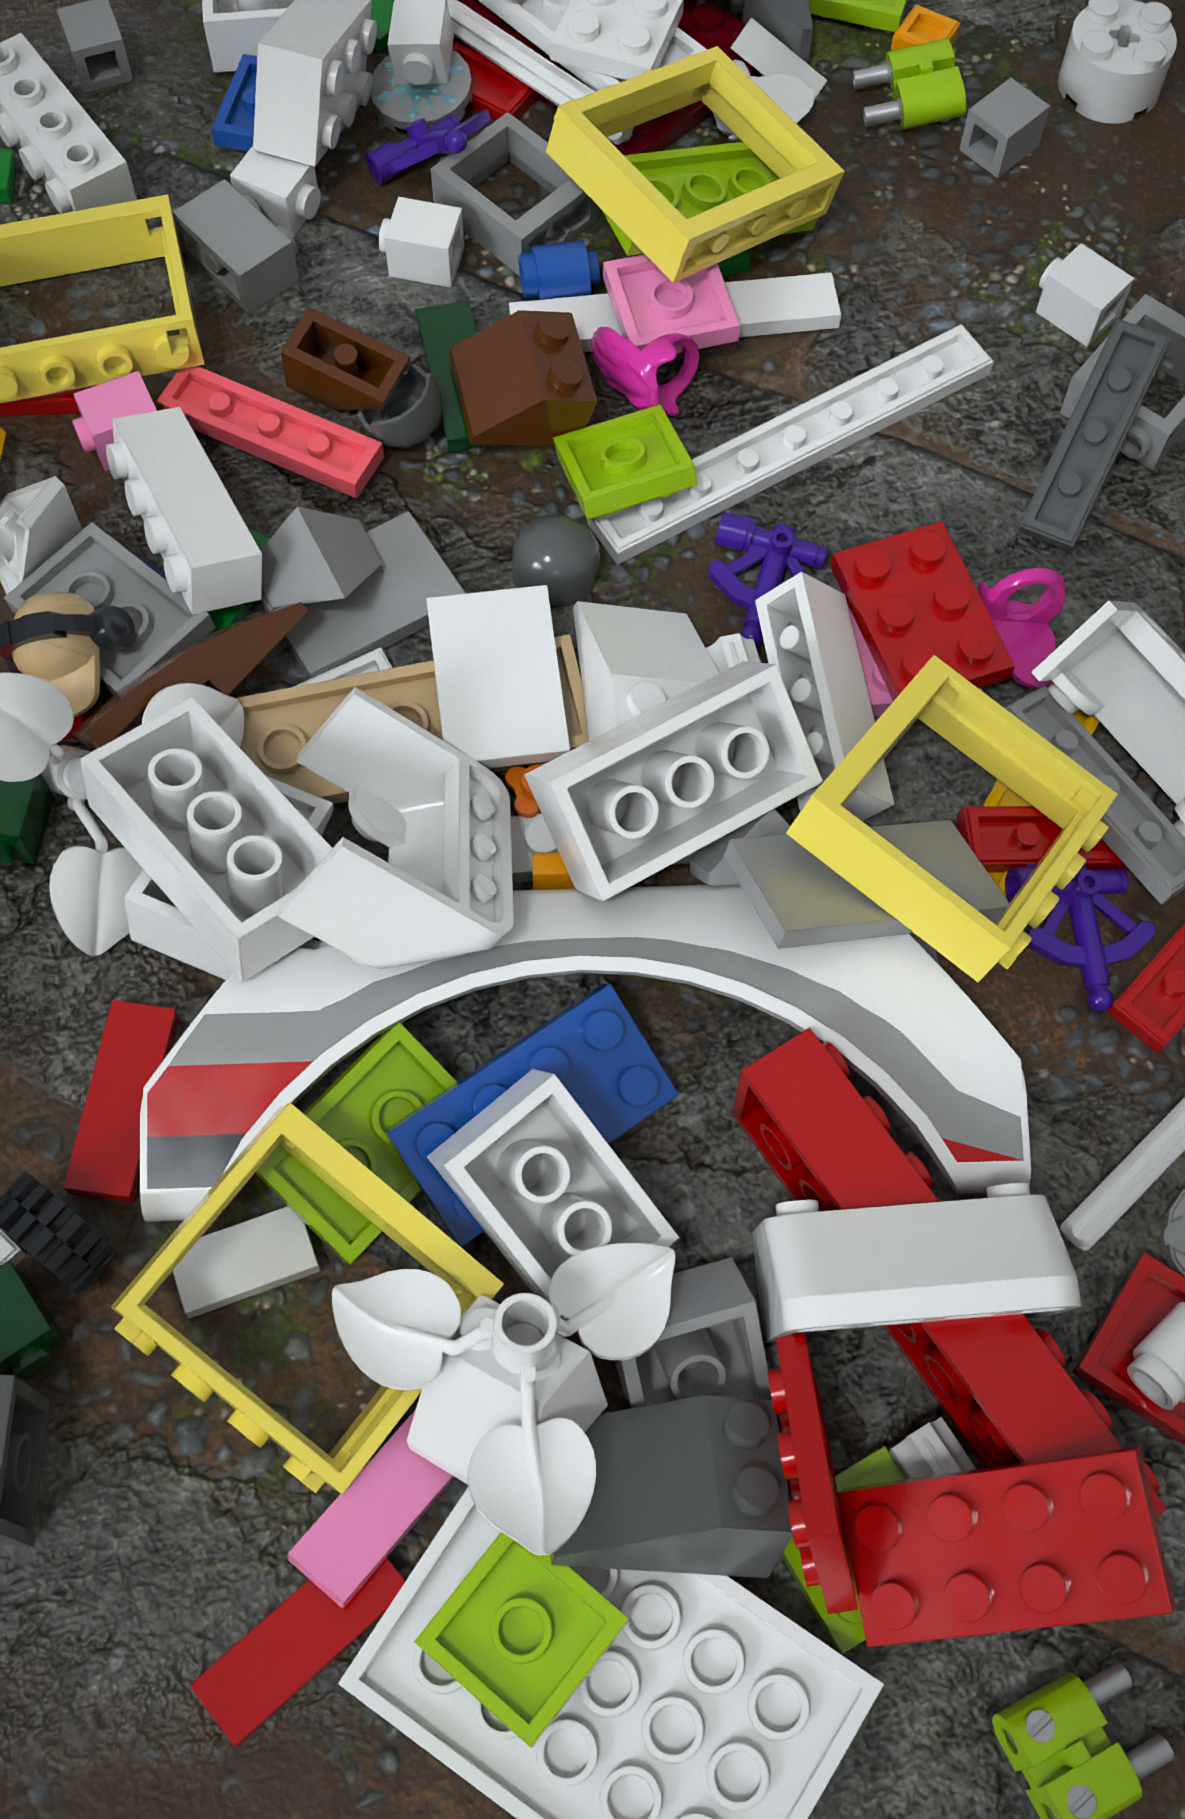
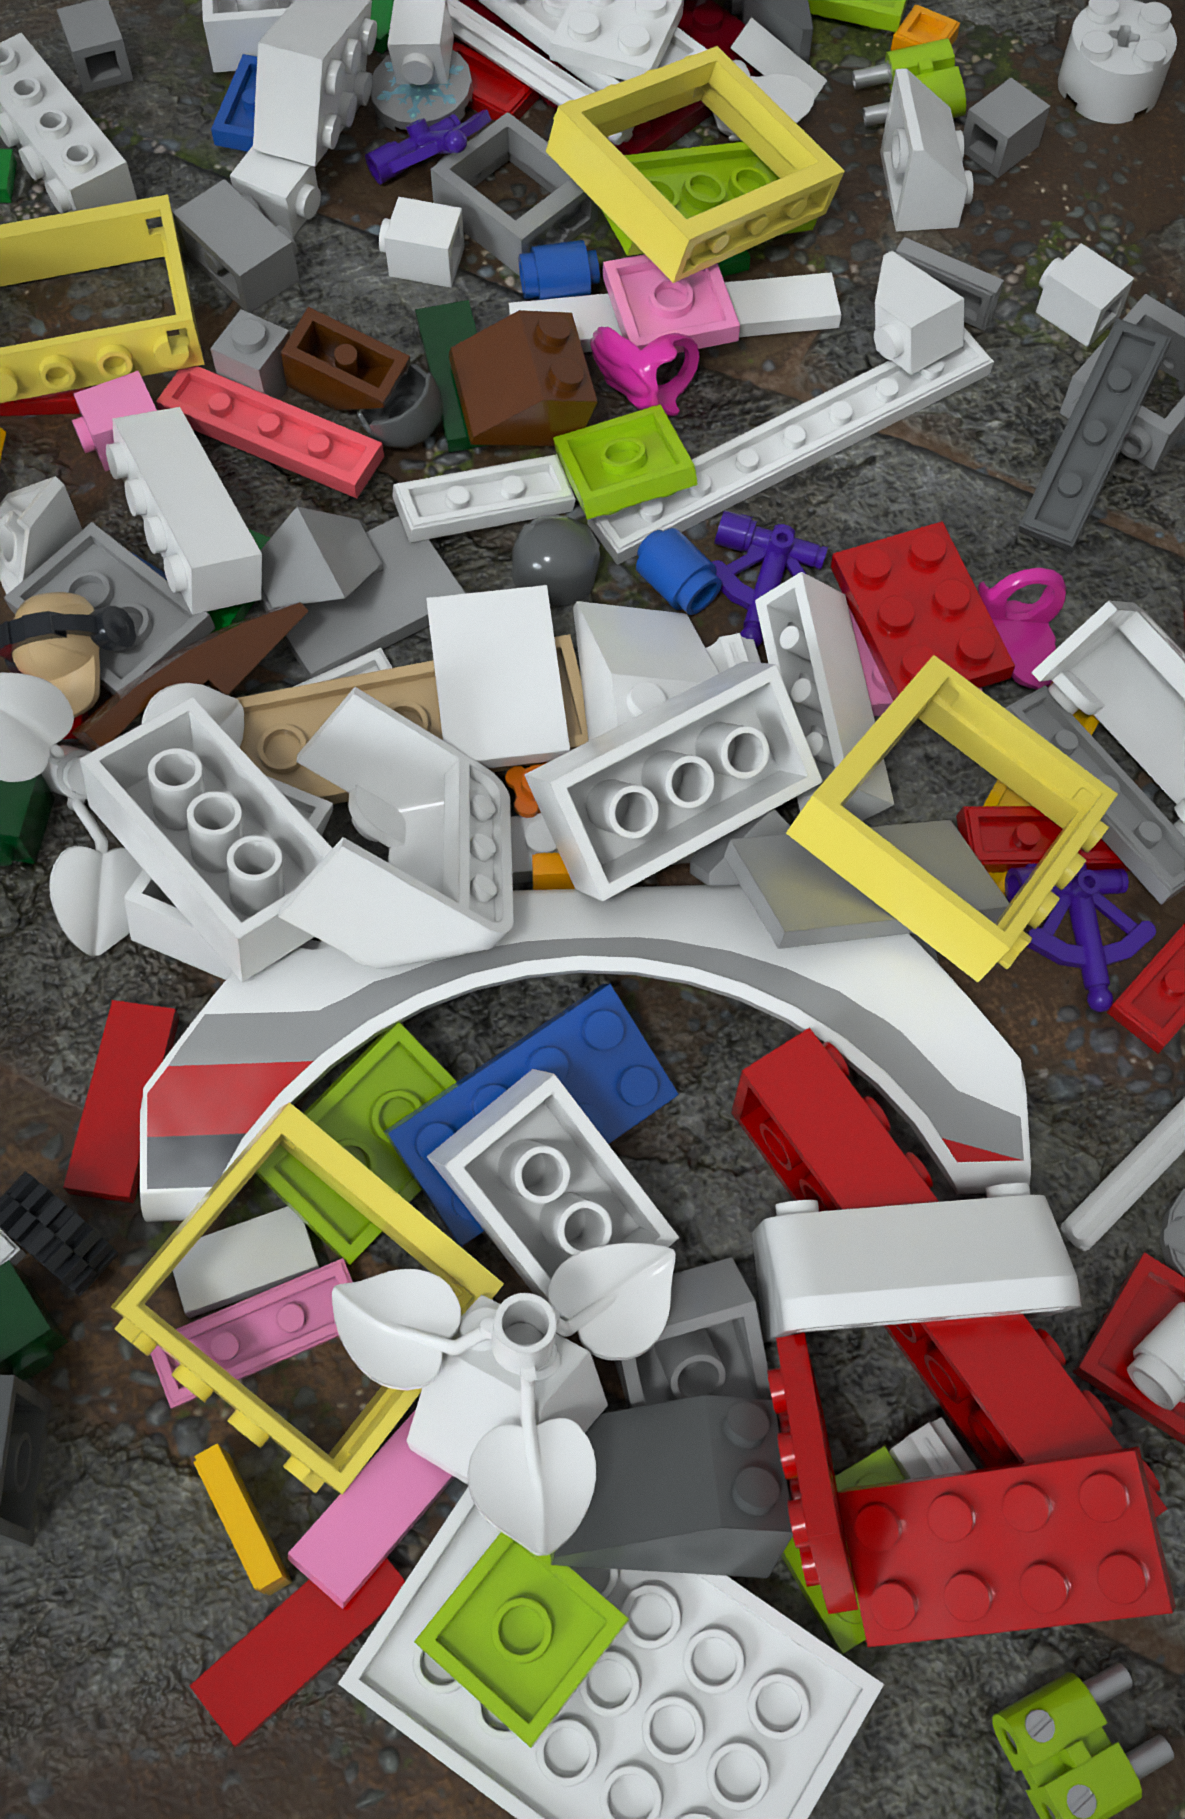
(241, 1520): none -> yellow tile
(252, 354): none -> light grey brick
(261, 1329): none -> bright pink tile
(483, 498): none -> white tile
(678, 570): none -> blue brick
(915, 316): none -> white slope
(923, 158): none -> white slope
(974, 285): none -> light grey tile

